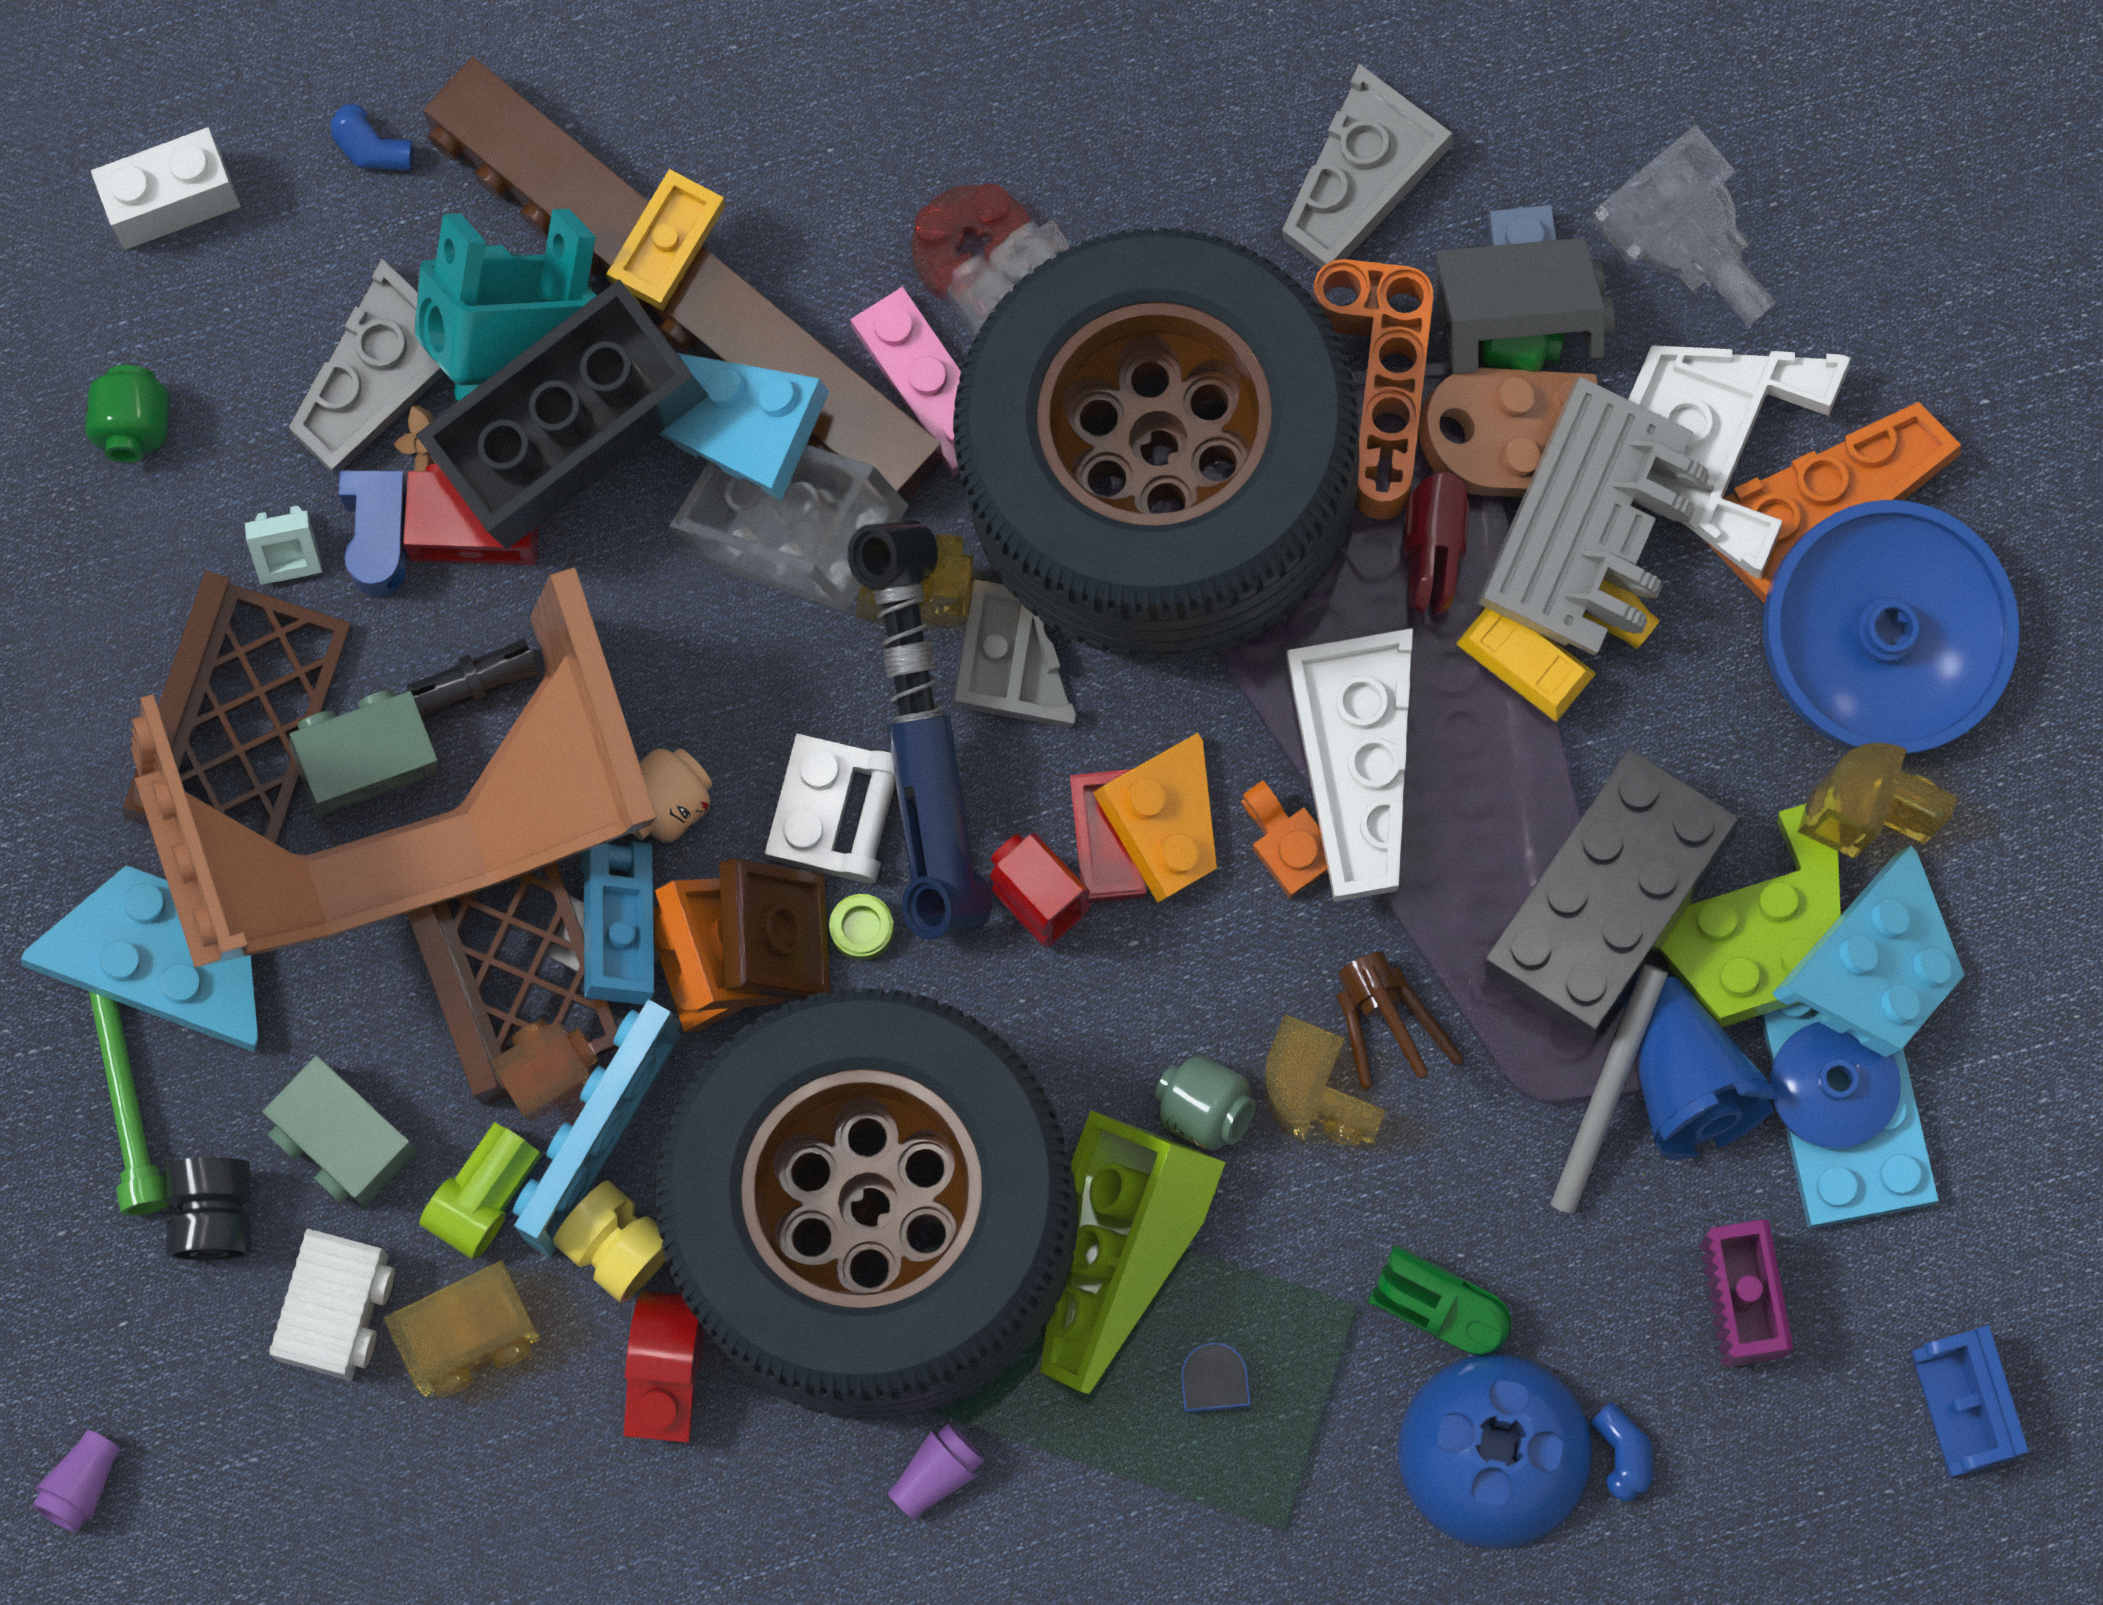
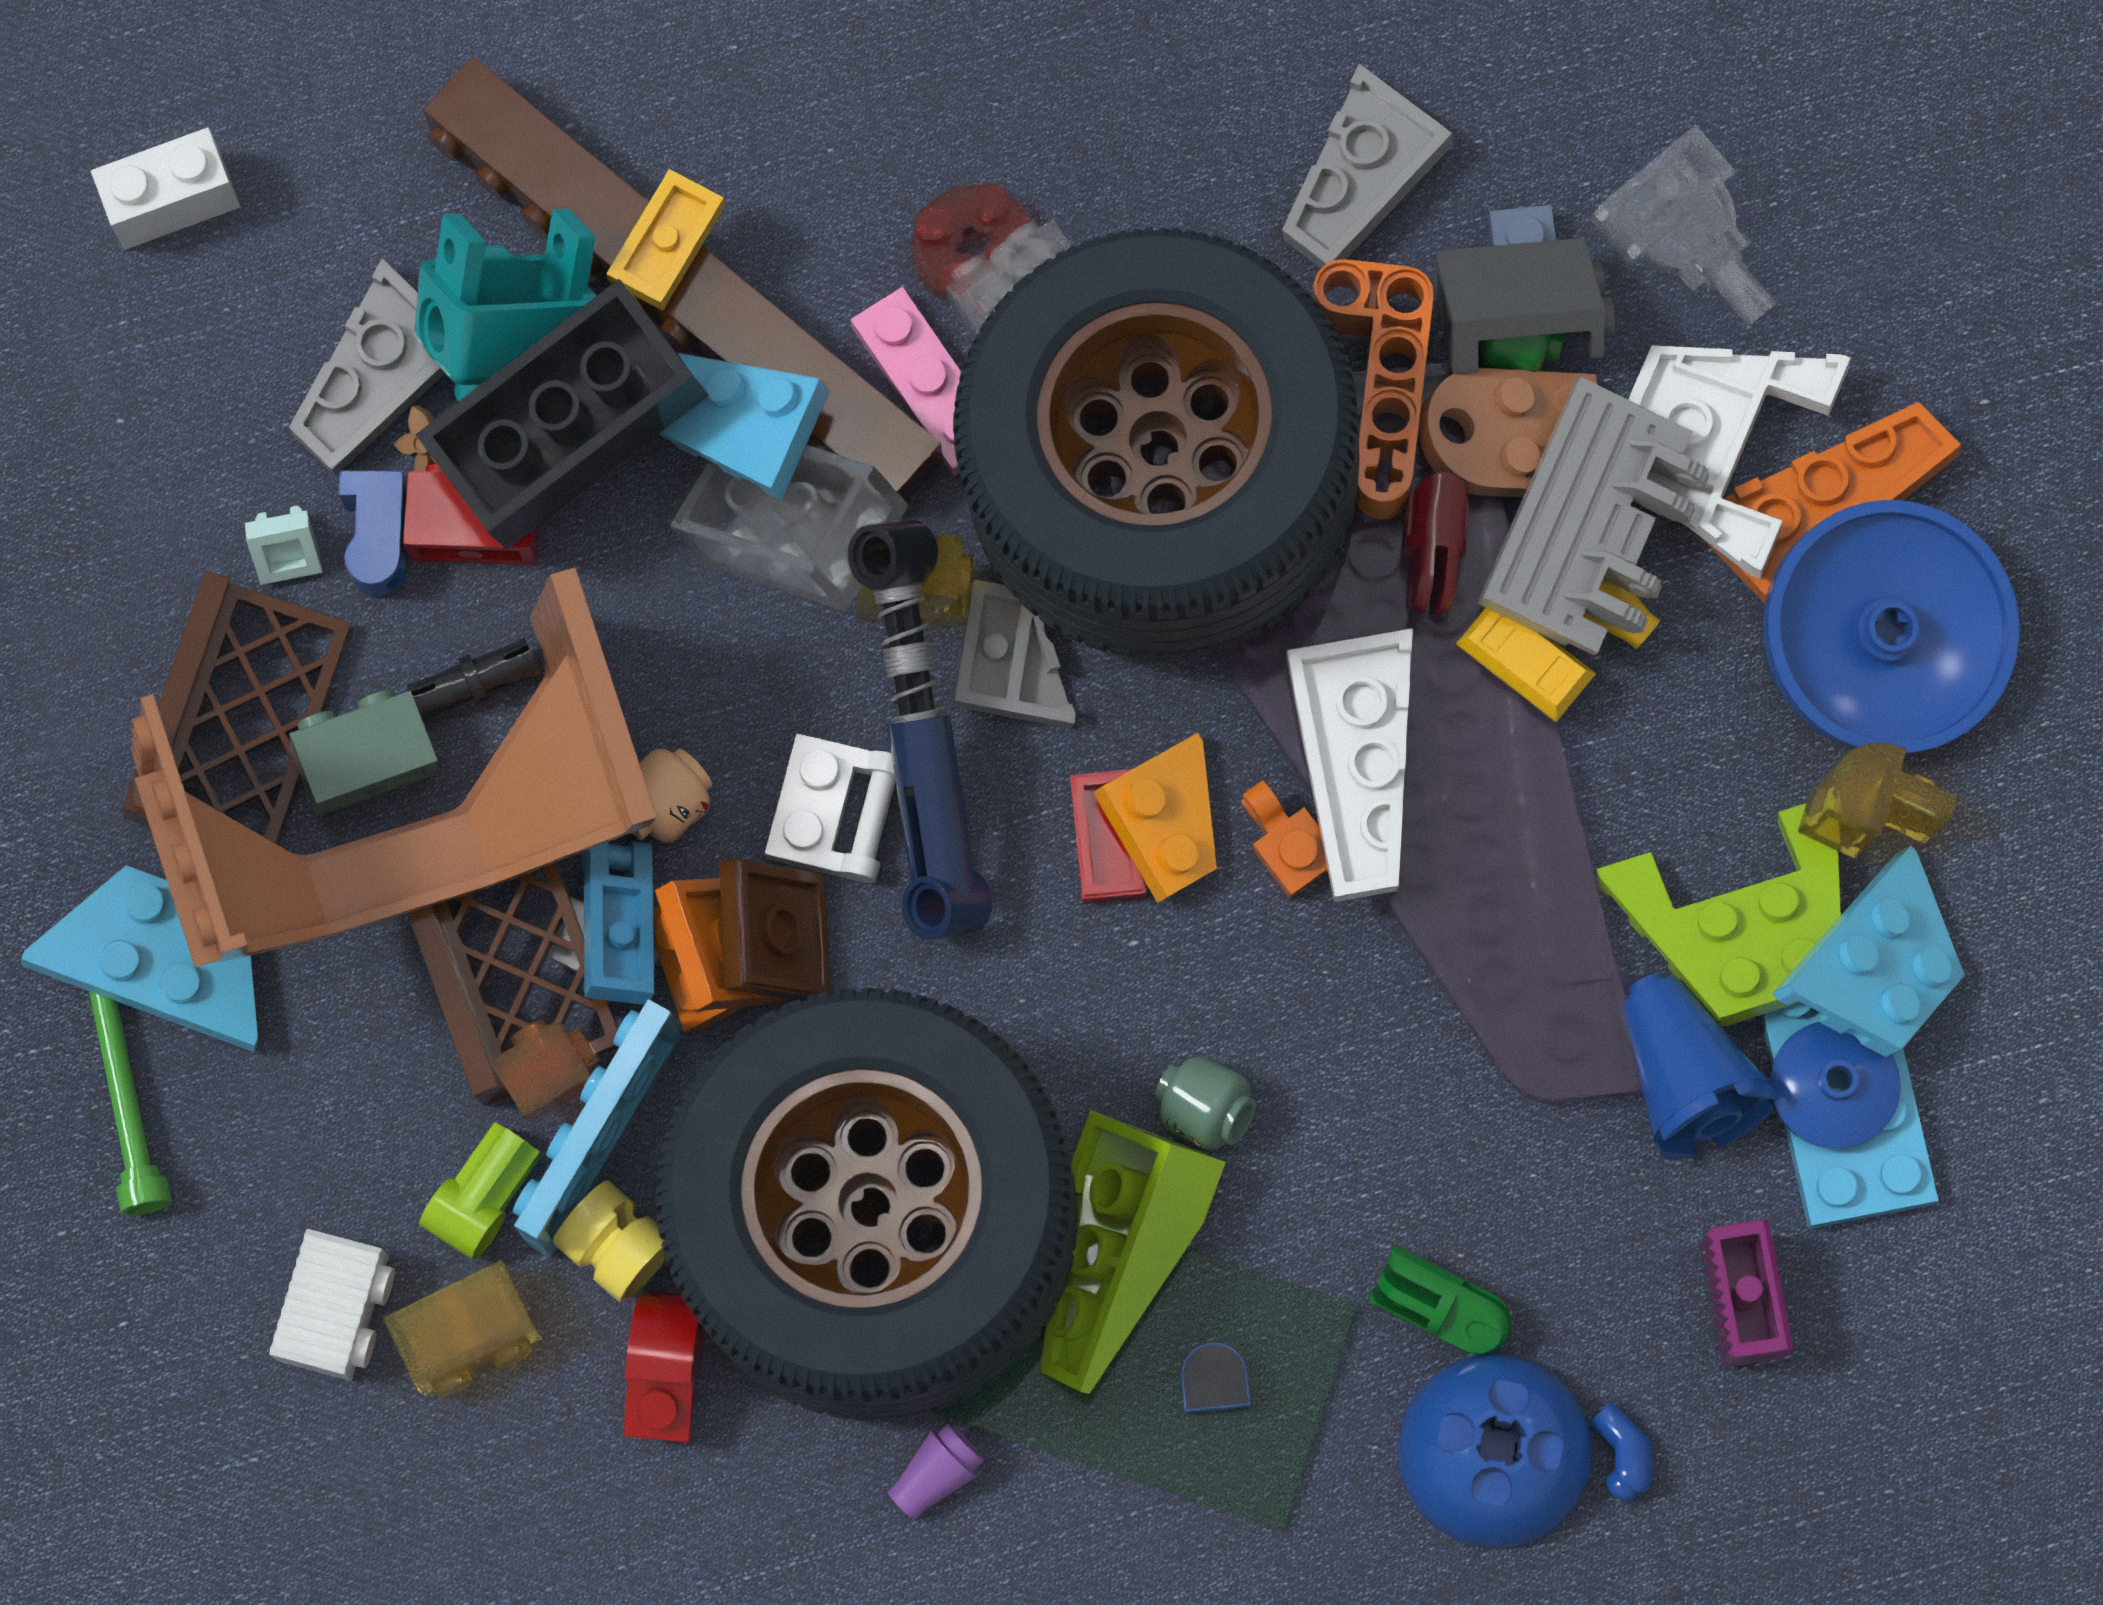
(76, 1483): medium lavender cone -> none
(127, 413): green head -> none
(208, 1209): black wheel -> none
(338, 1132): sand green brick -> none
(364, 146): blue arm -> none
(861, 927): lime tile -> none
(1038, 888): red brick -> none
(1298, 1088): clear yellow brick -> none
(1375, 989): reddish brown plant -> none
(1608, 1088): light grey bar -> none
(1611, 896): brick -> none
(1969, 1402): blue hinge -> none

